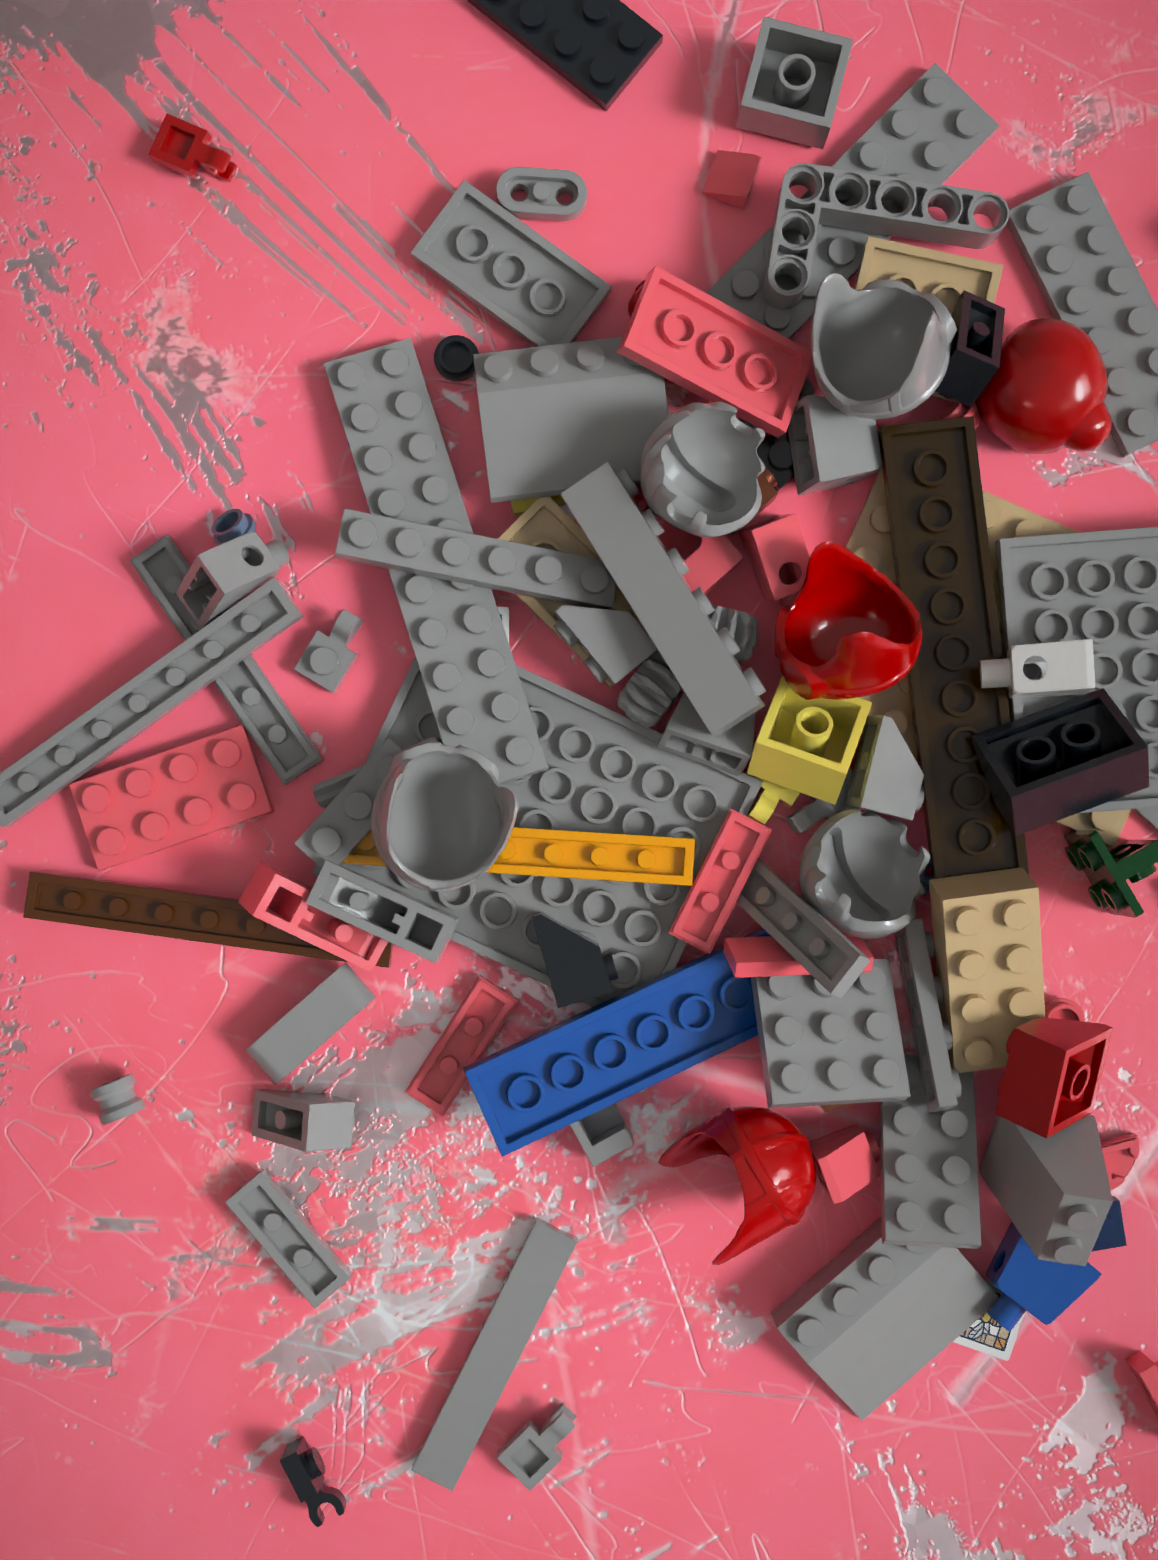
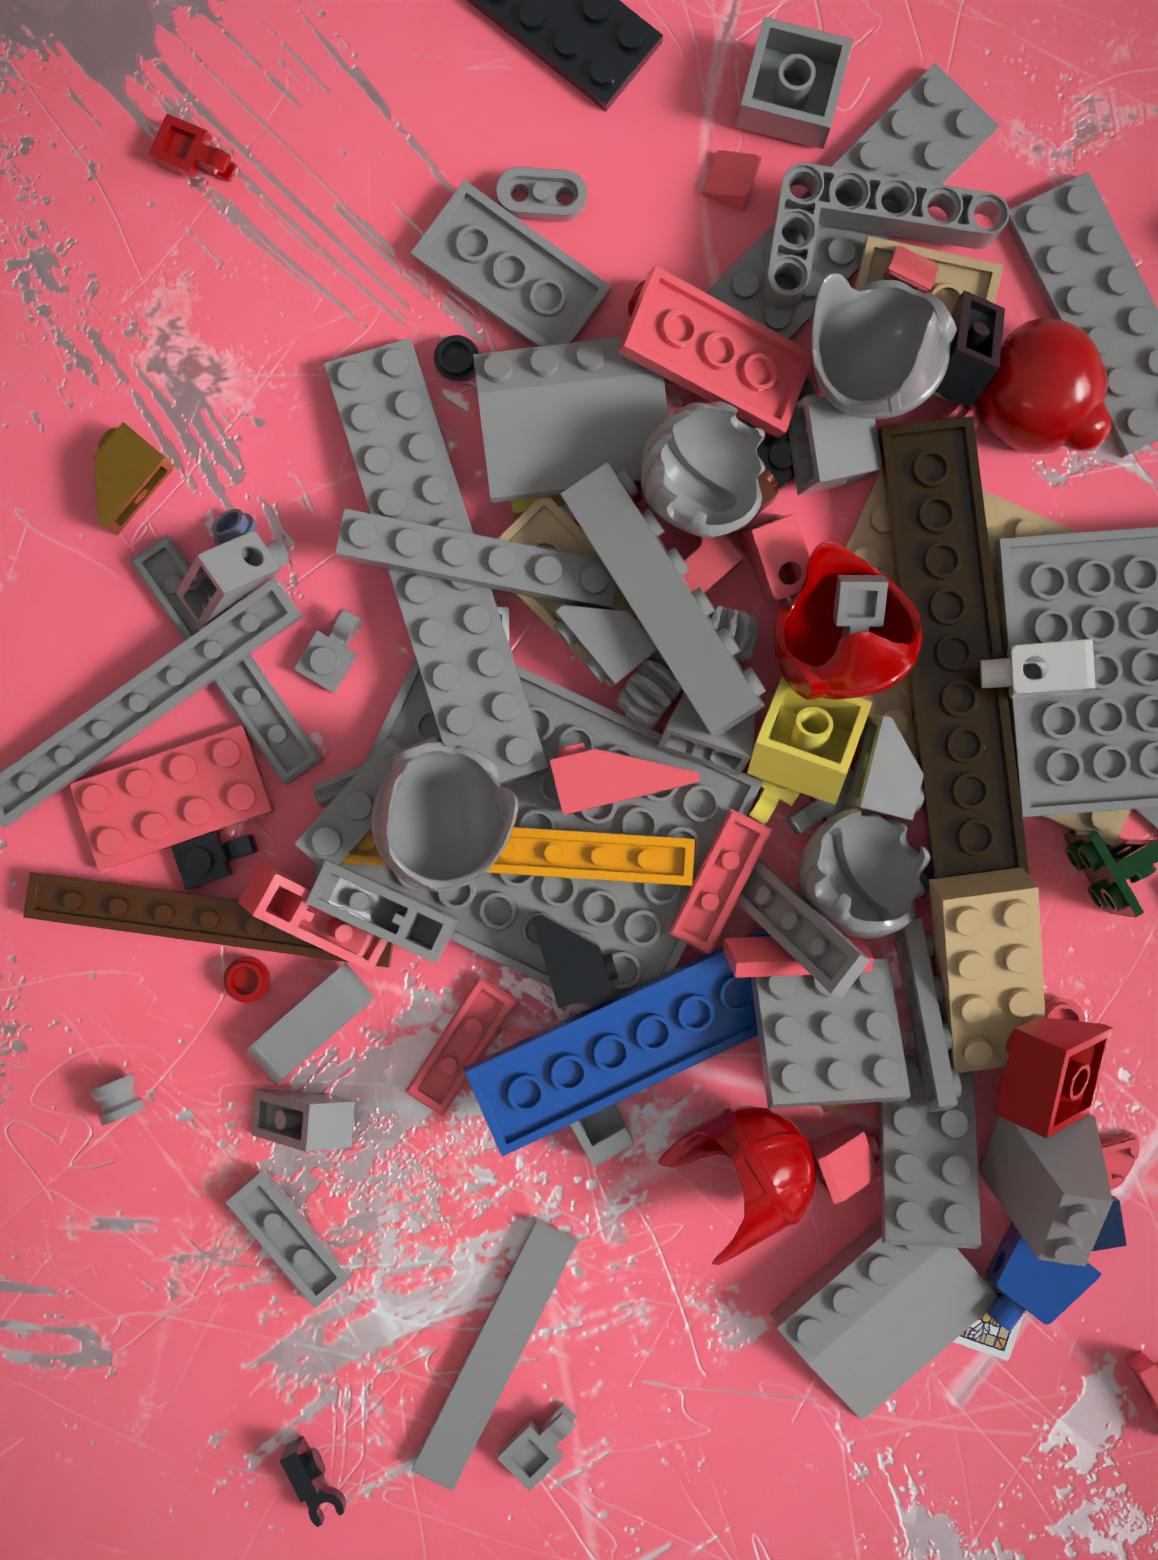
(126, 475): none -> pearl gold slope
(208, 858): none -> black plate
(247, 979): none -> red plate
(603, 778): none -> coral slope
(859, 602): none -> light grey plate
(911, 269): none -> coral slope
(1062, 761): black slope -> none

